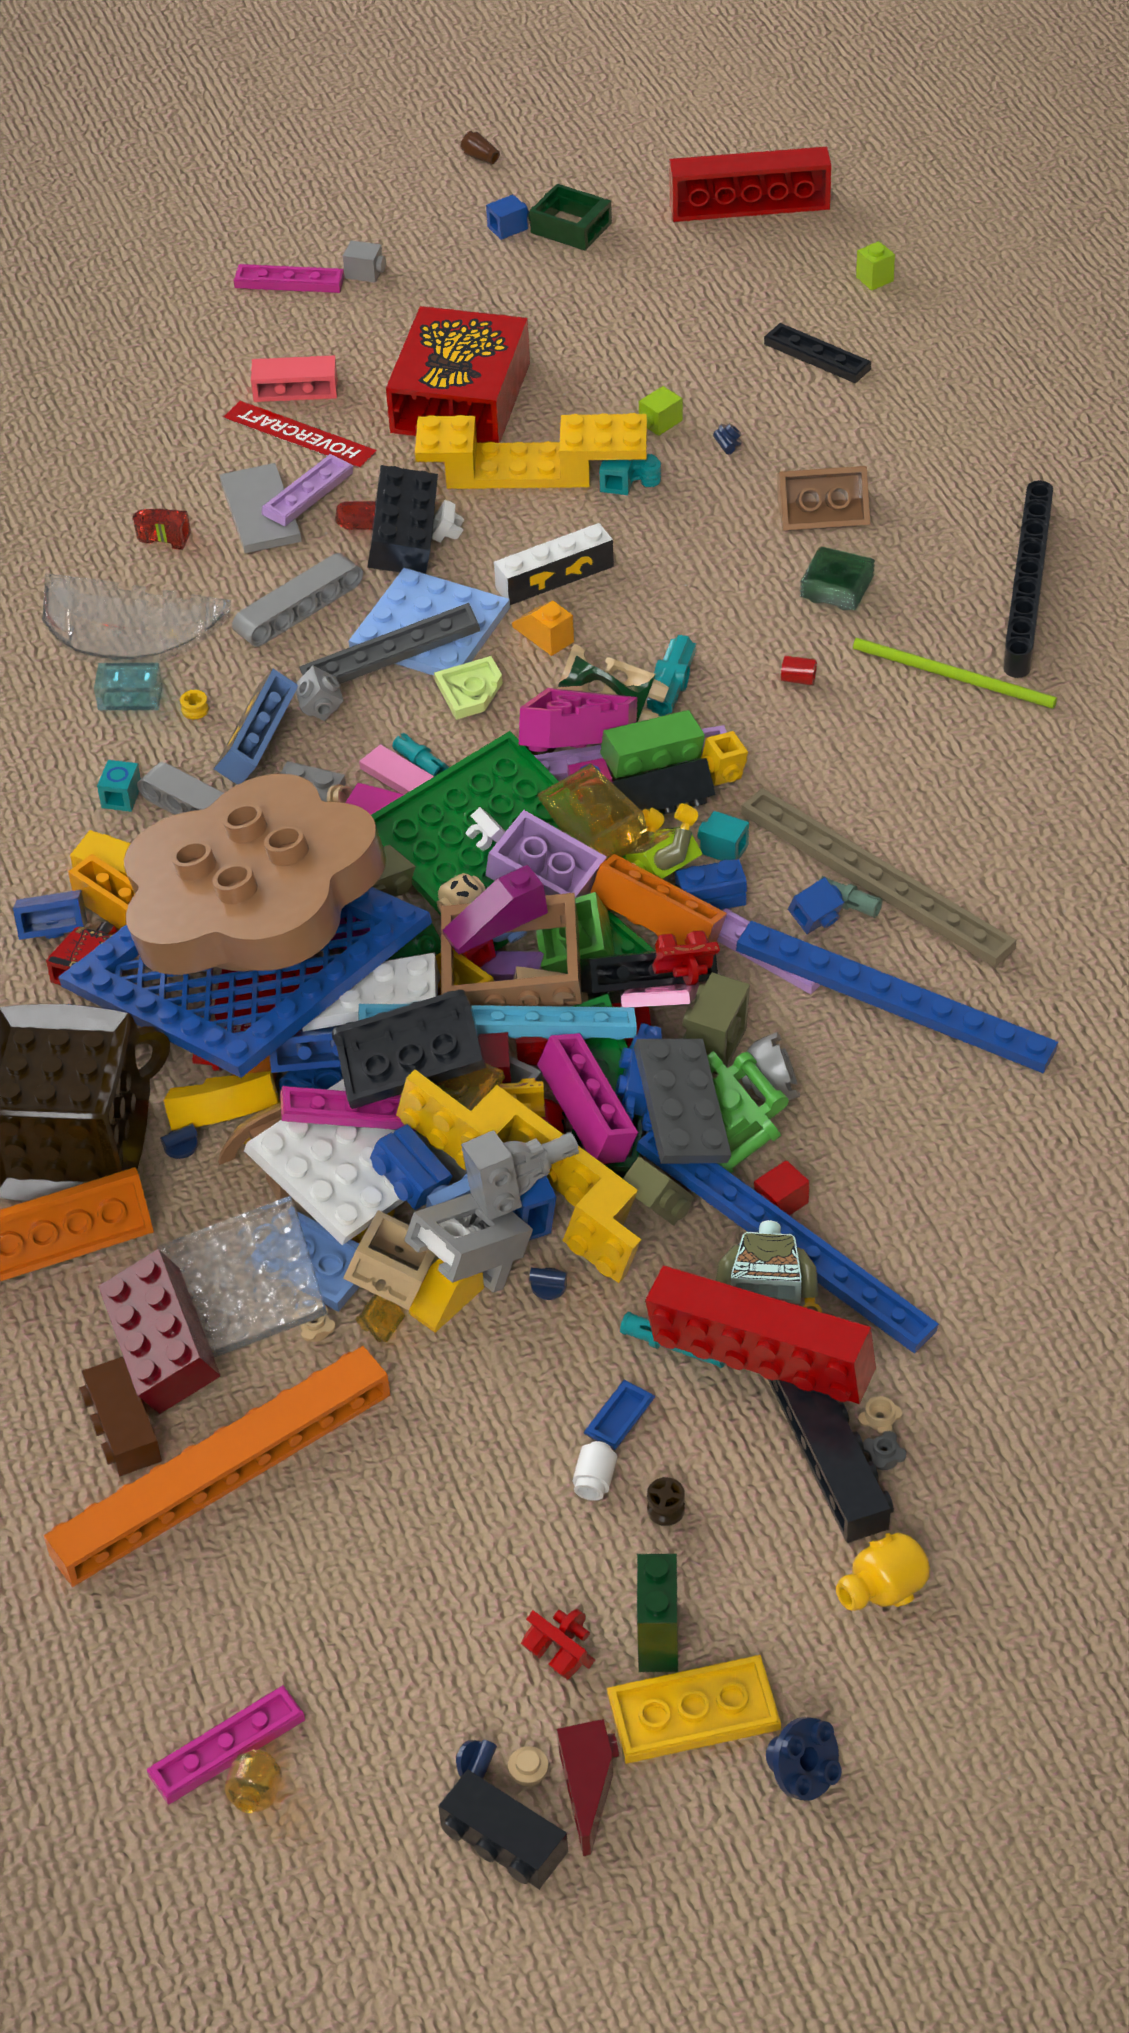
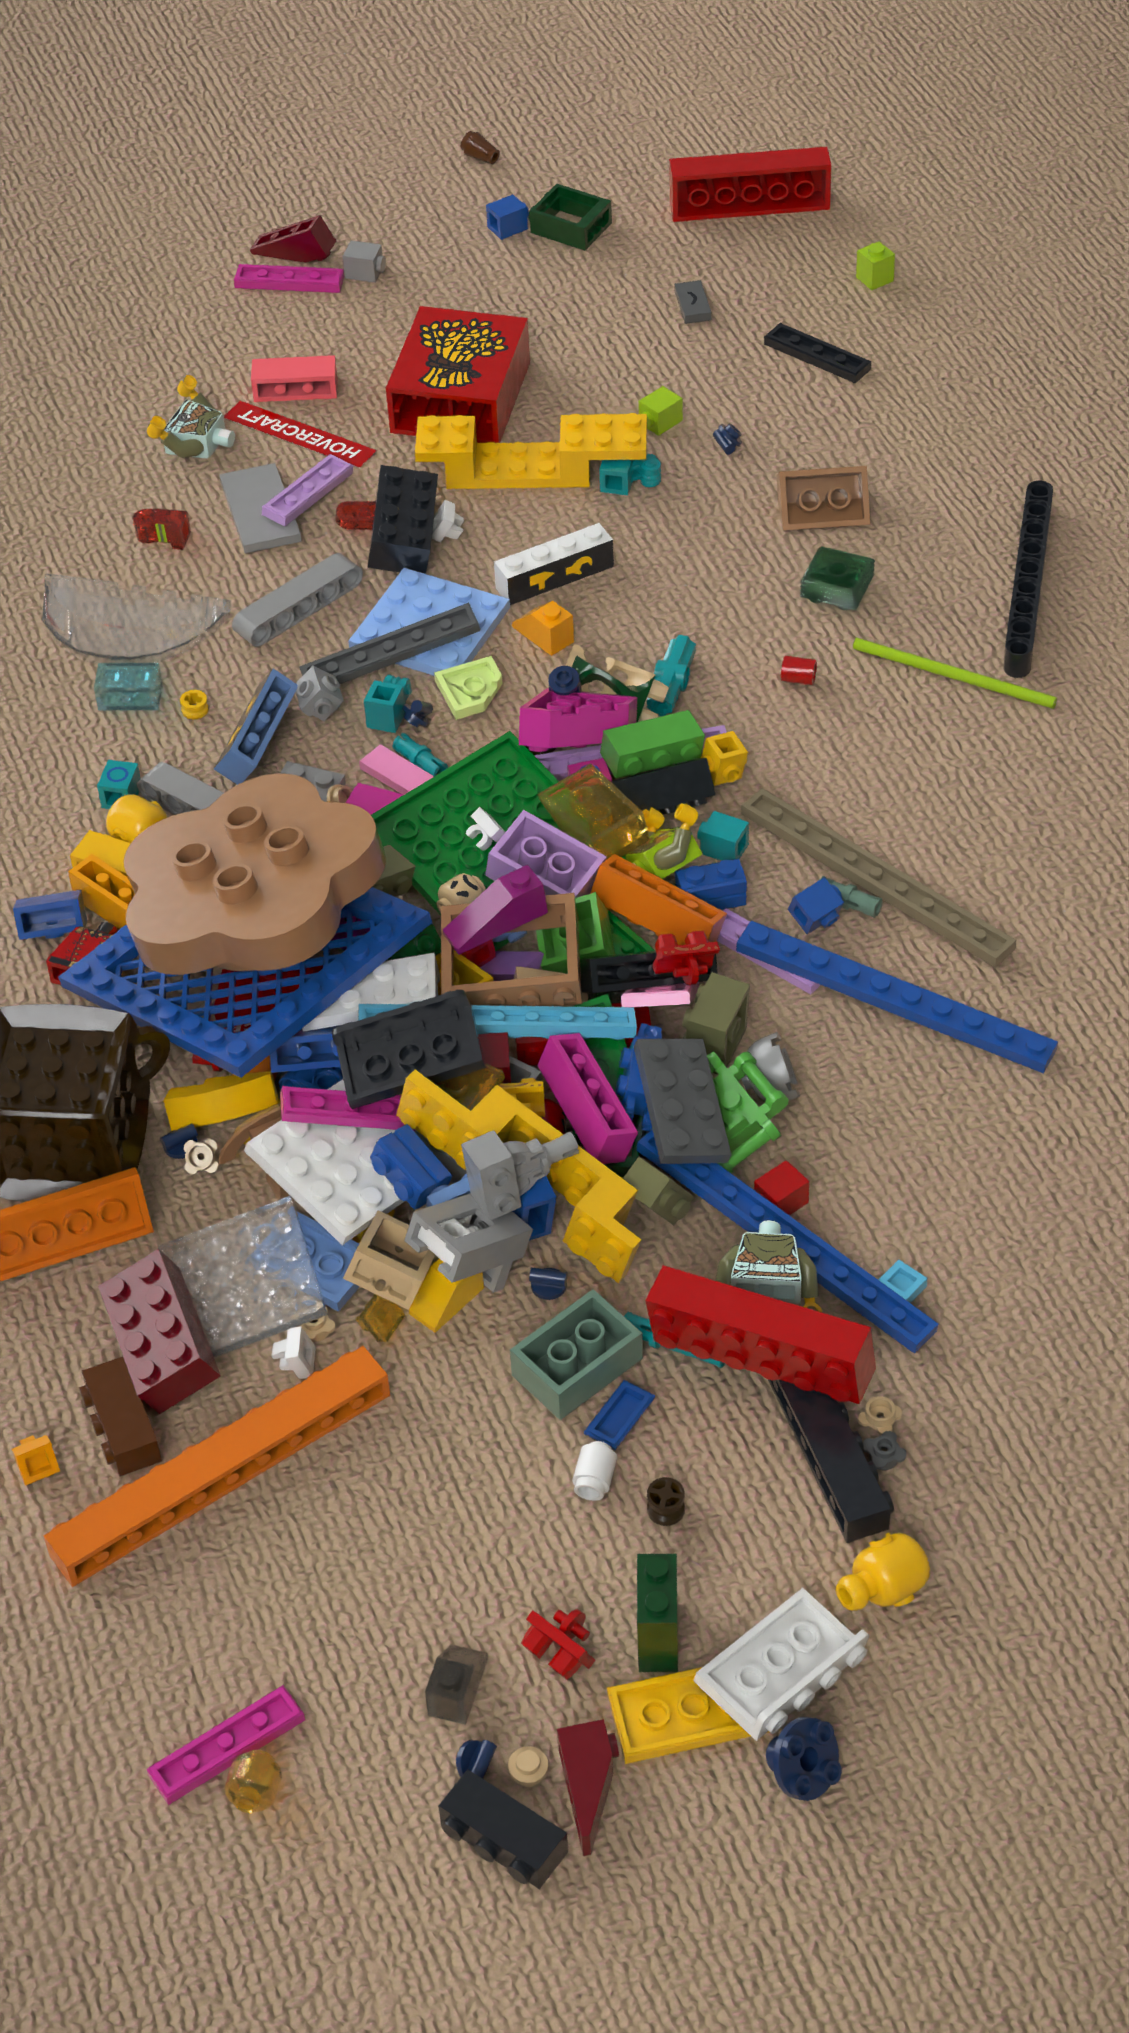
(35, 1459): none -> light orange tile
(132, 816): none -> yellow piece
(193, 1163): none -> tan plate
(194, 428): none -> torso
(296, 1352): none -> white tile
(297, 242): none -> dark red slope
(385, 703): none -> teal brick
(416, 712): none -> dark blue plate
(454, 1683): none -> clear smoke slope
(564, 681): none -> dark blue plate
(576, 1354): none -> sand green brick
(692, 301): none -> dark grey tile
(781, 1664): none -> white bracket
(904, 1281): none -> medium azure plate

